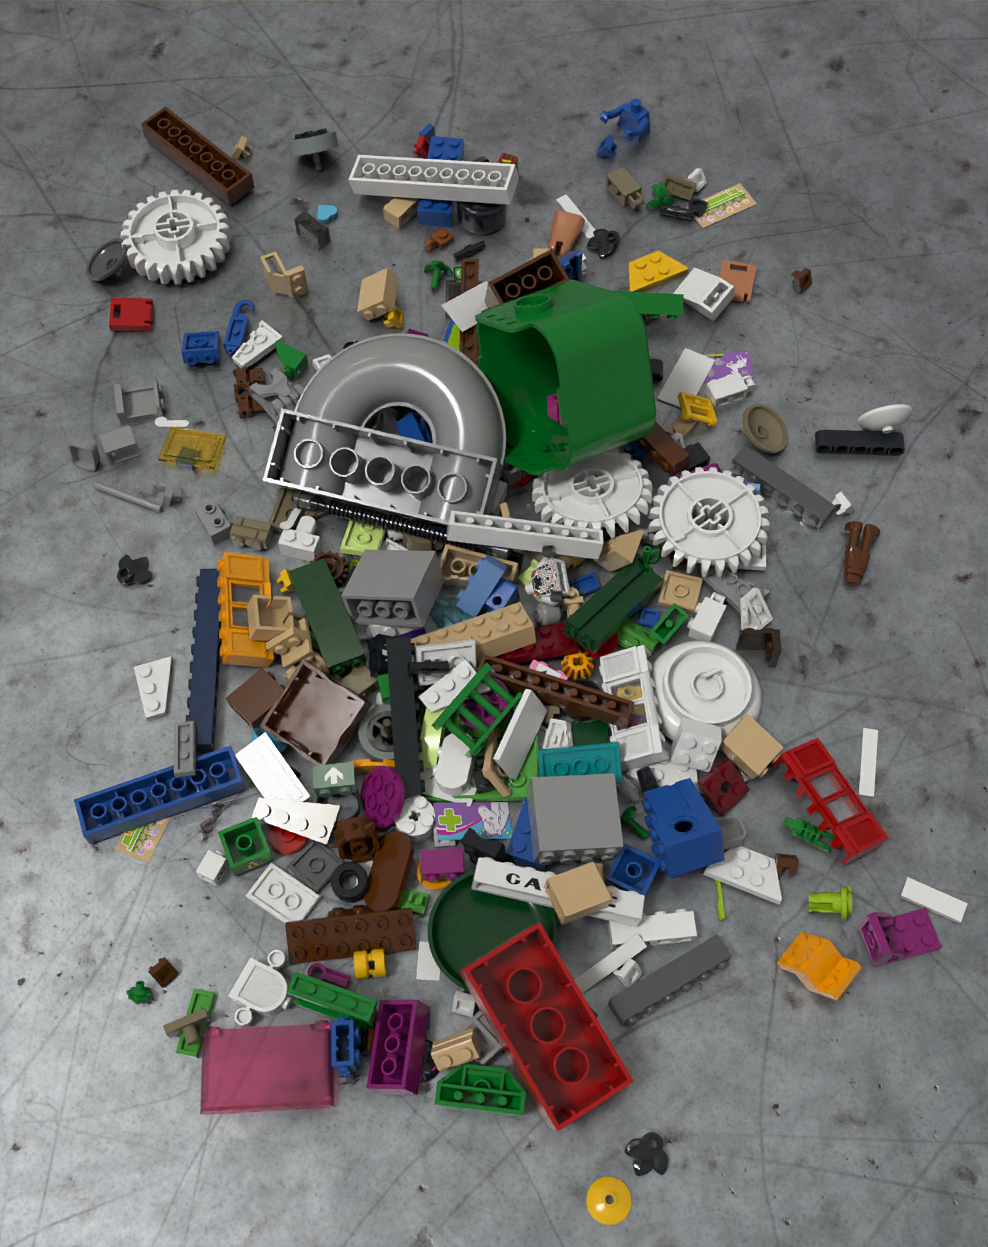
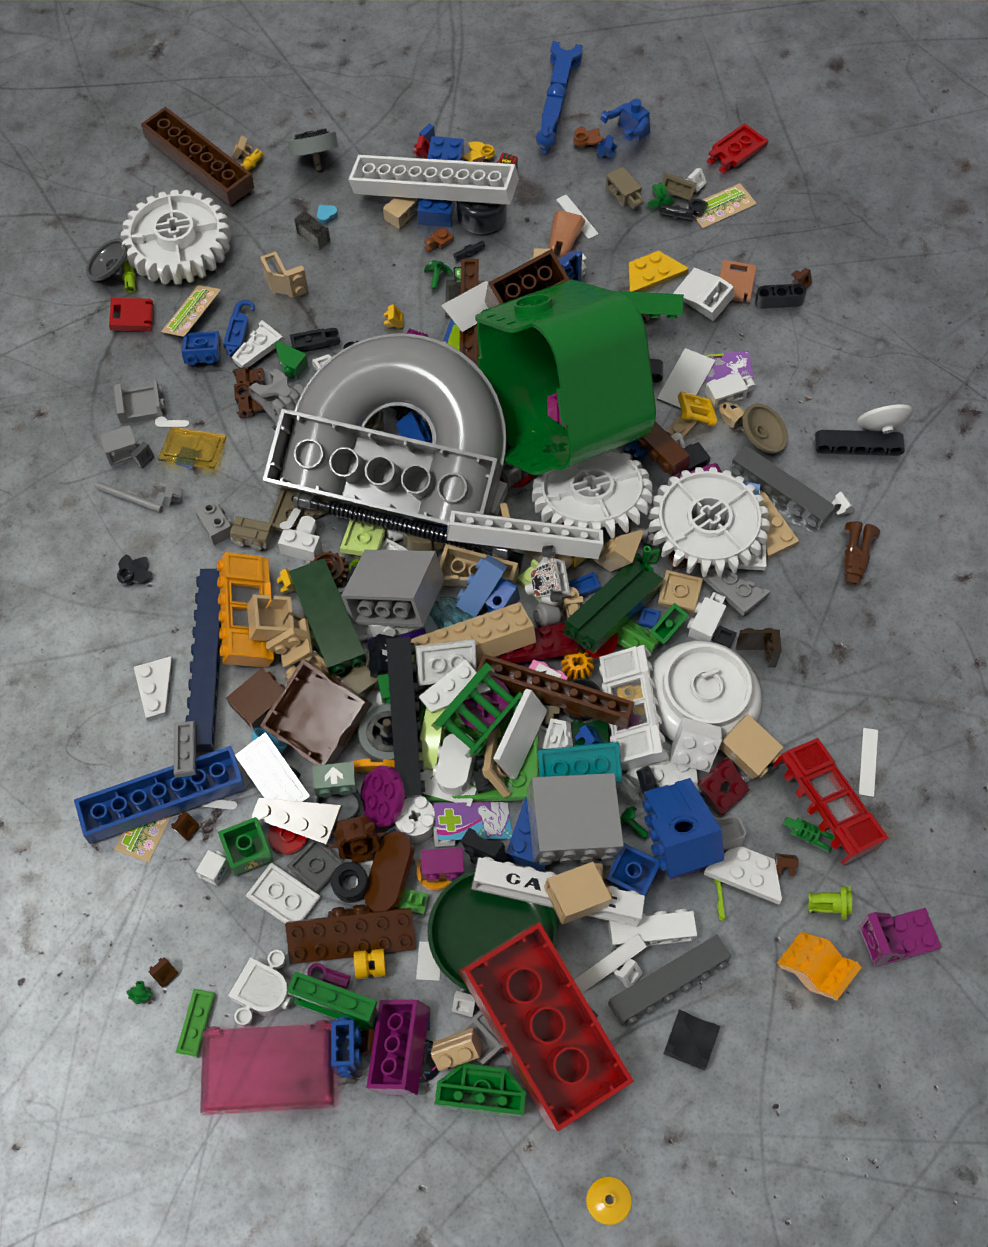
(84, 454): light grey piece -> none
(129, 277): none -> lime axle
(142, 454): none -> dark grey tile
(185, 825): none -> reddish brown tile
(187, 1026): dark tan tile -> none
(190, 310): none -> sticker
(222, 804): none -> white sticker
(250, 161): none -> yellow pin
(315, 339): none -> black hinge
(377, 294): tan brick -> none
(428, 667): black pin -> none
(479, 149): none -> yellow plate
(563, 63): none -> blue piece
(585, 137): none -> dark orange plate
(589, 734): none -> blue tile
(603, 242): black plate -> none
(646, 1157): black plate -> none
(691, 1040): none -> black brick
(724, 636): none -> black tile
(731, 414): none -> tan rock
(737, 147): none -> red tile
(754, 610): white wing -> none
(779, 535): none -> tan wing
(780, 296): none -> black beam
(933, 900): white tile -> none

